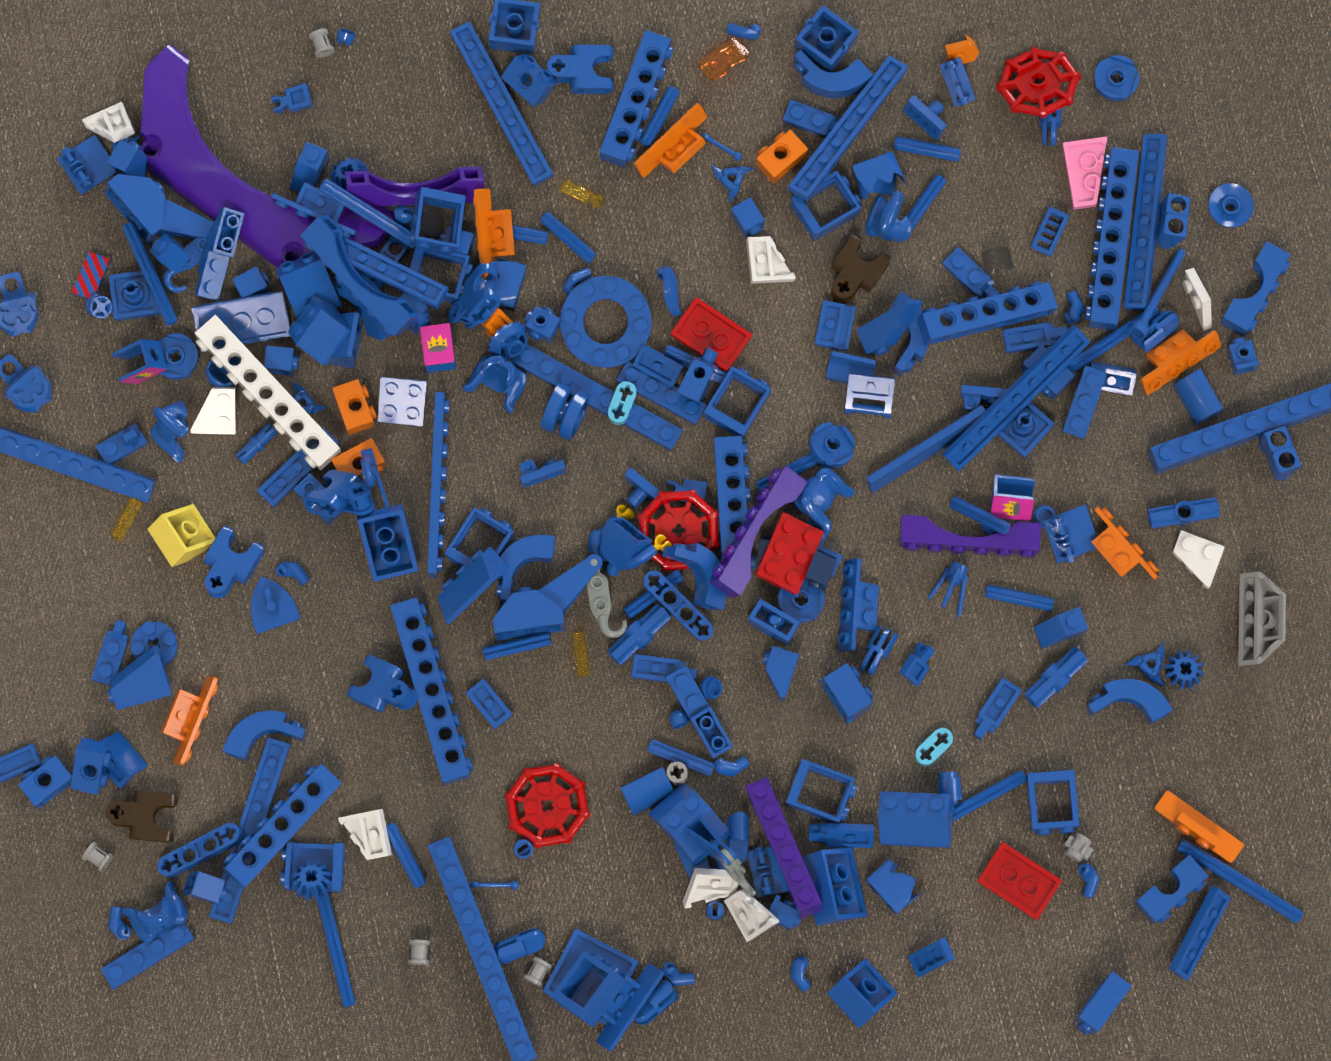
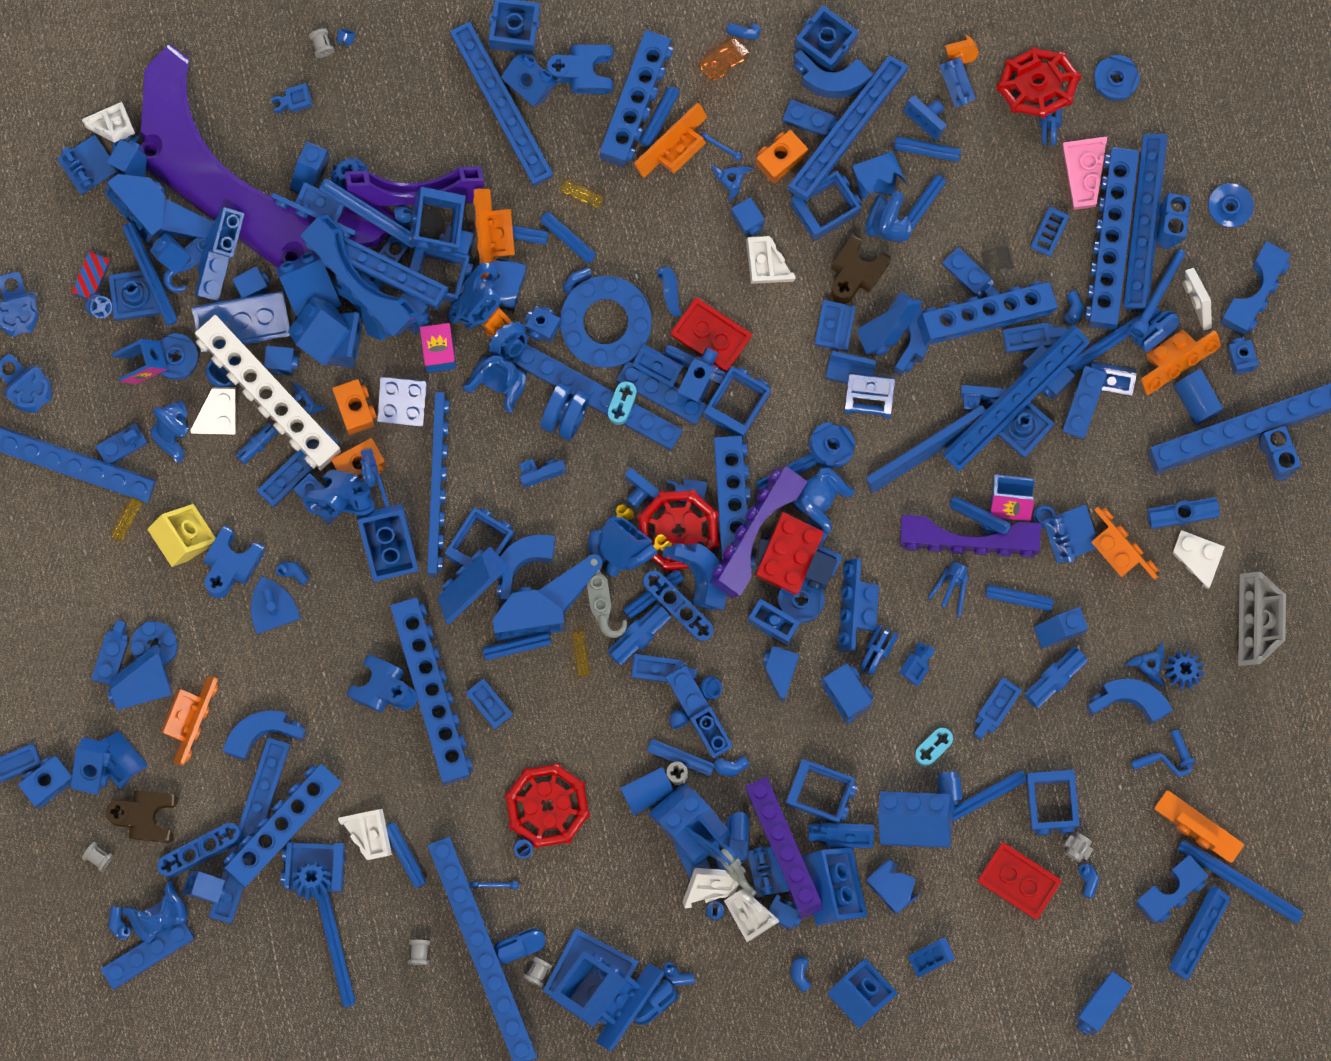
(1182, 750): none -> blue piece

